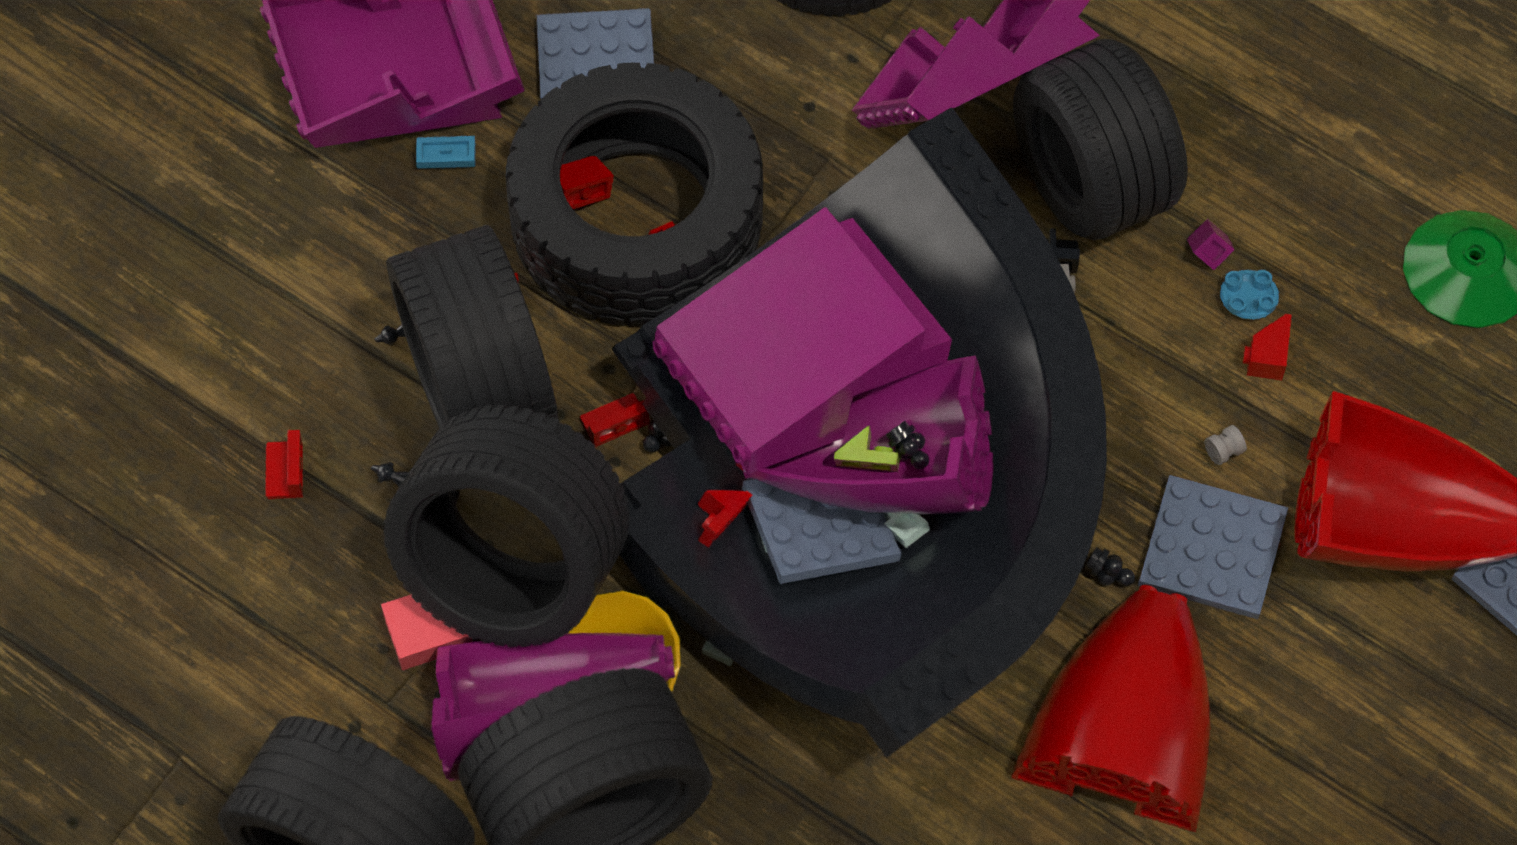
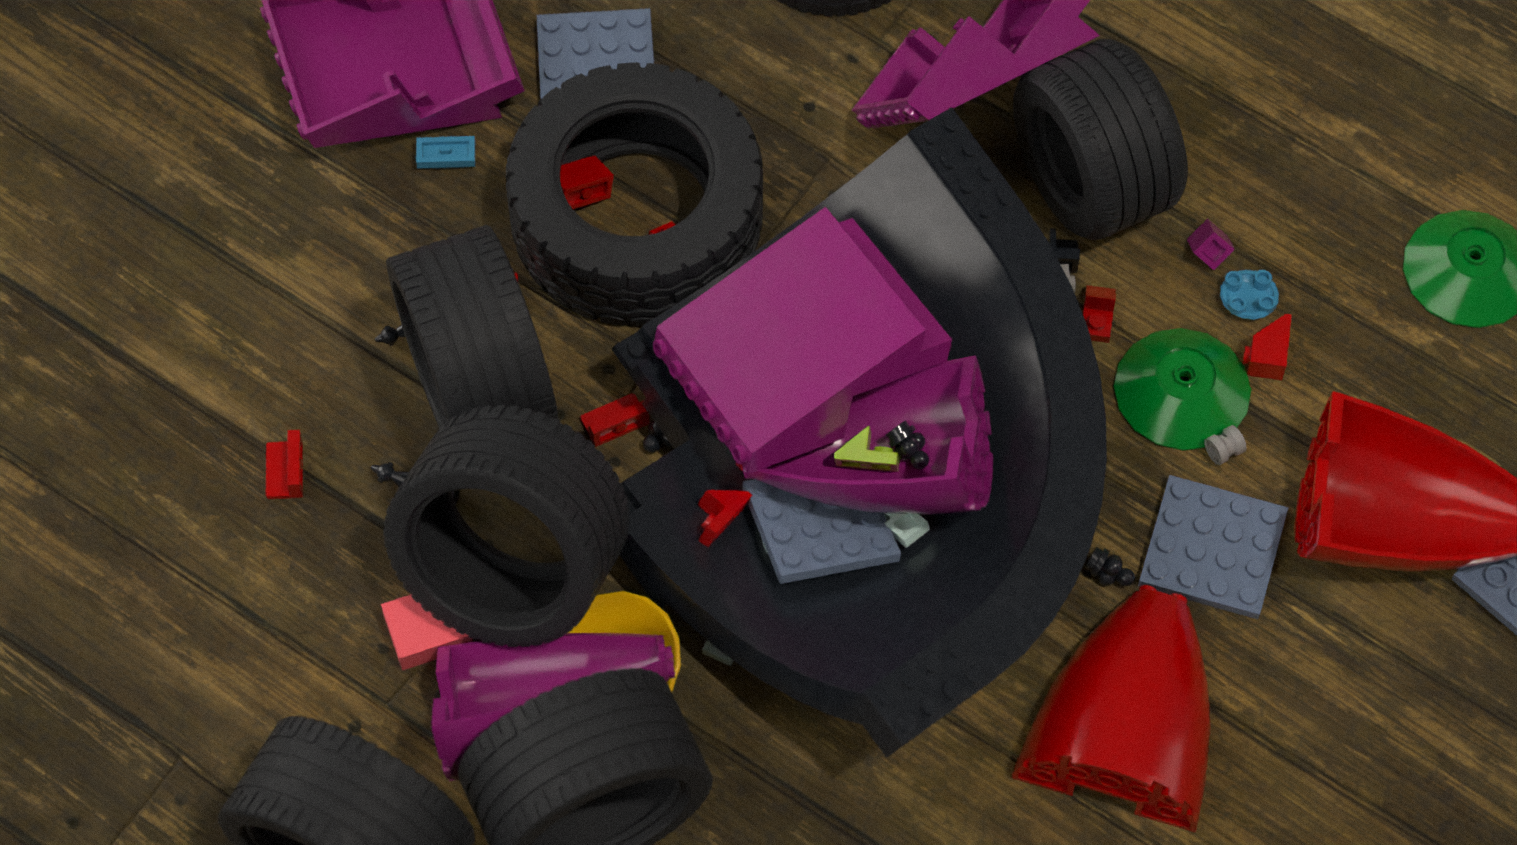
(1098, 312): none -> red slope
(1175, 410): none -> green dish

